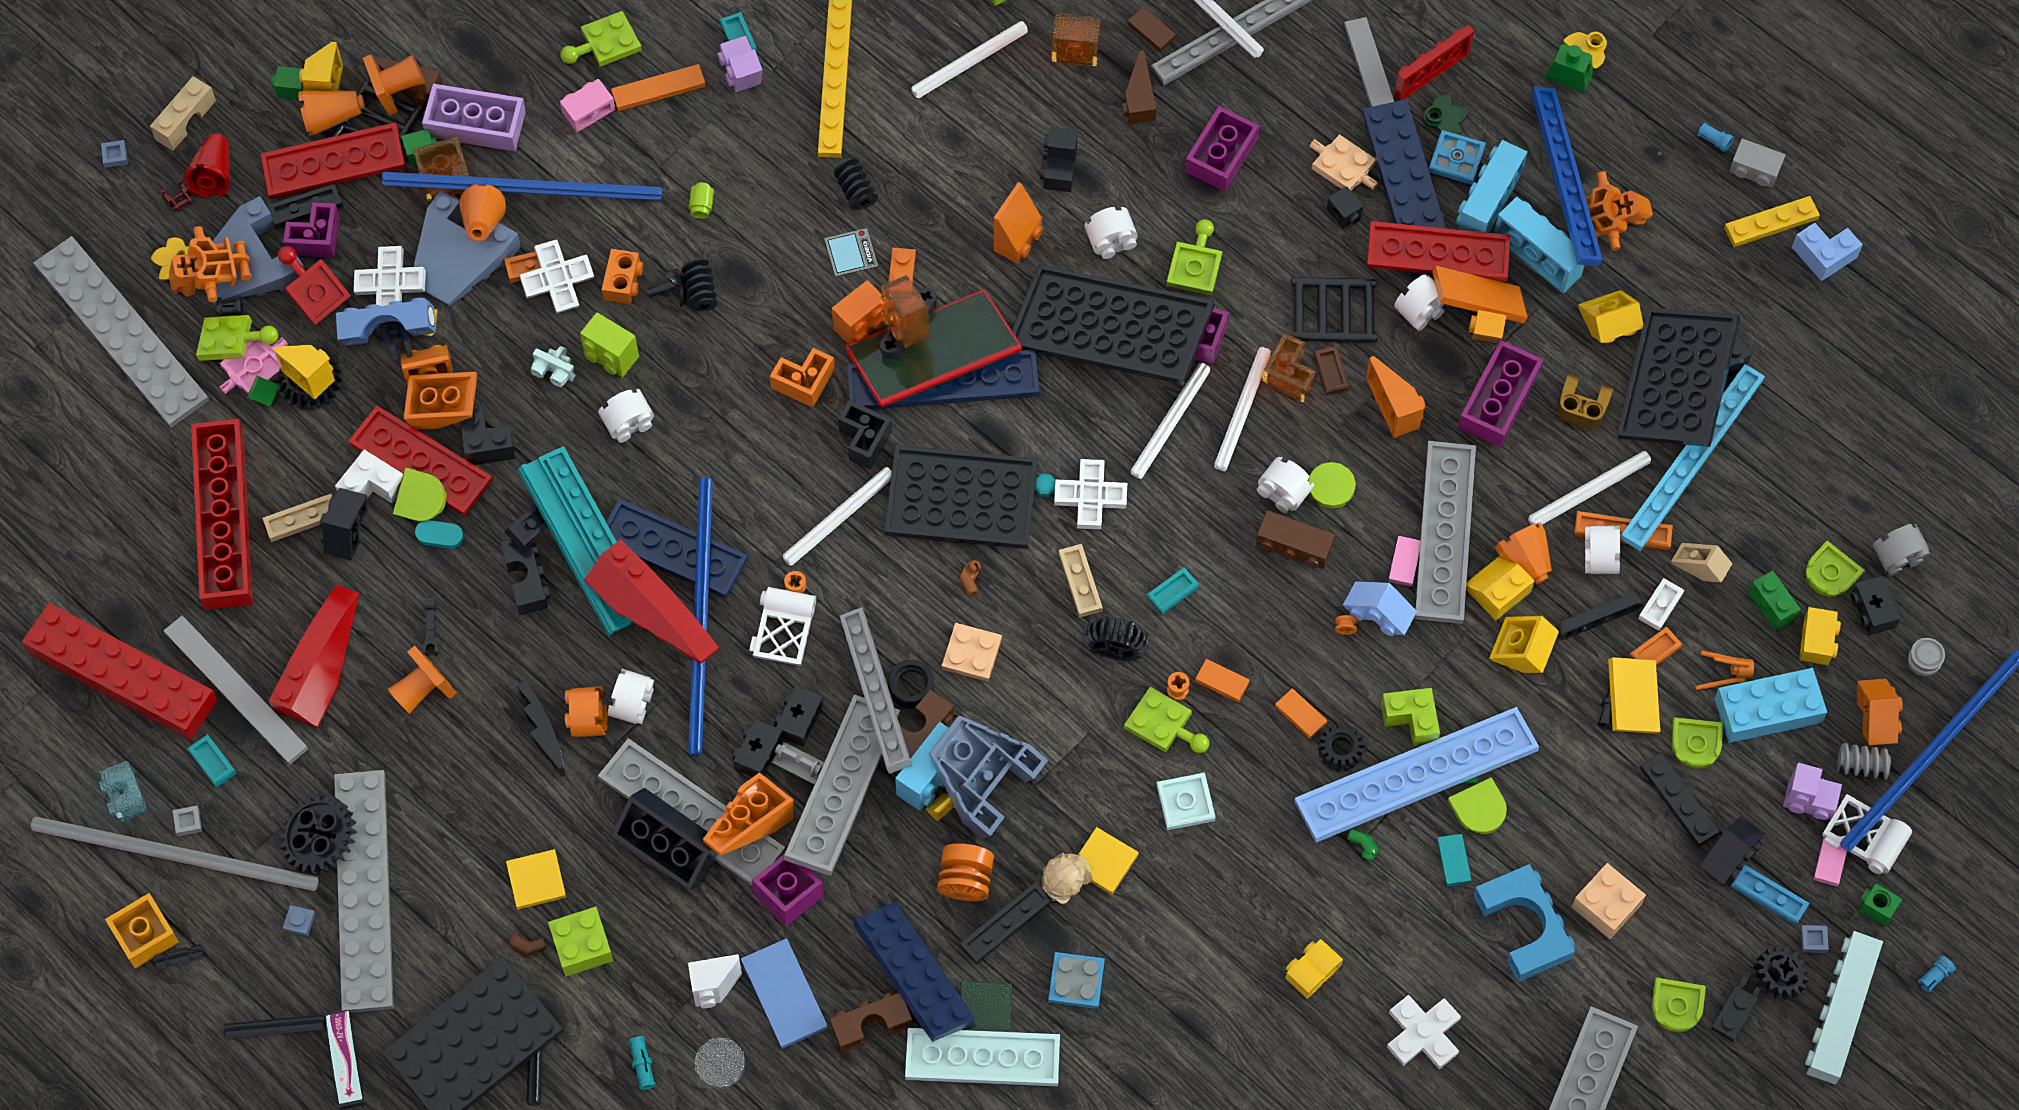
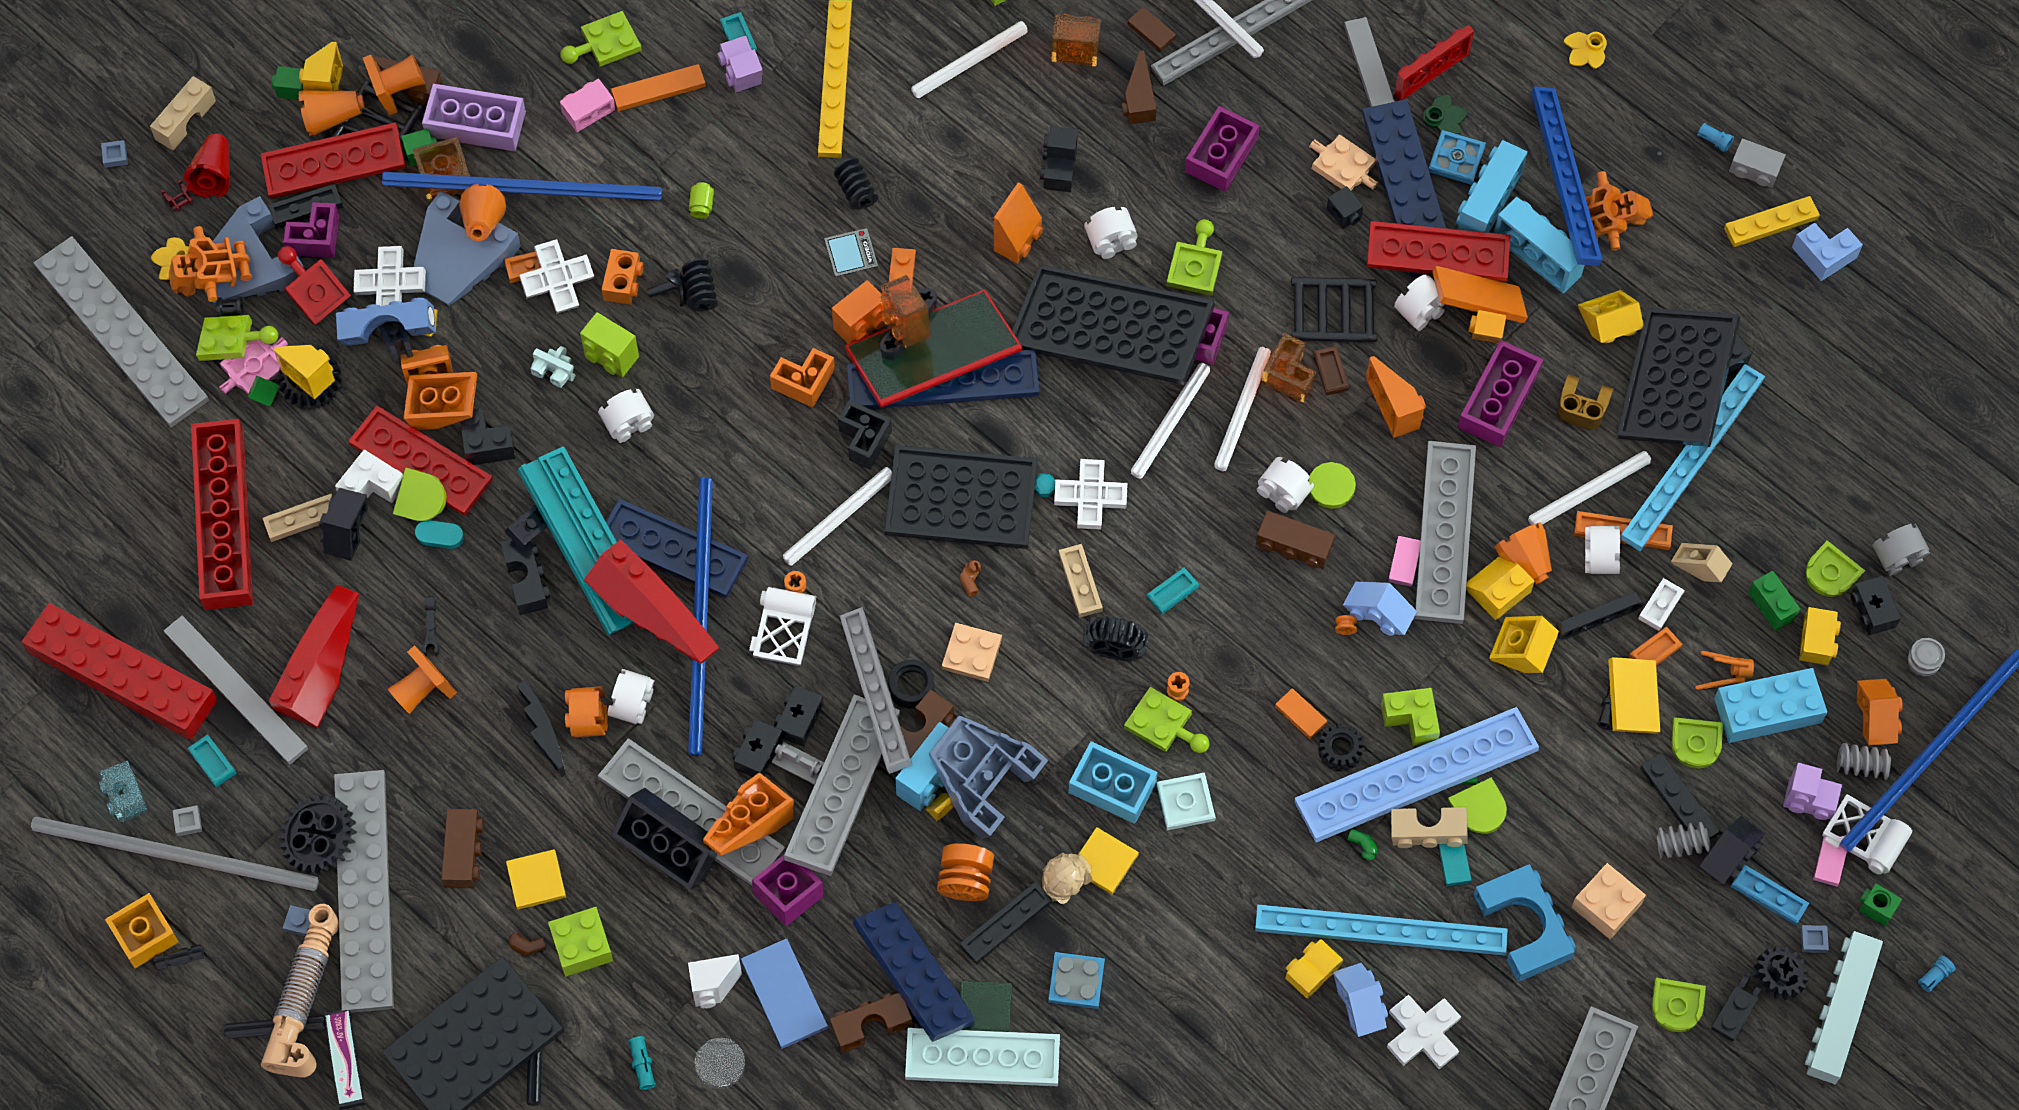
(293, 1012): none -> light nougat piece
(462, 848): none -> reddish brown brick
(1112, 782): none -> medium azure brick
(1222, 680): orange tile -> none
(1362, 999): none -> light blue brick
(1381, 930): none -> medium azure plate
(1450, 829): none -> tan arch
(1571, 68): green torso -> none
(1683, 840): none -> light grey piece

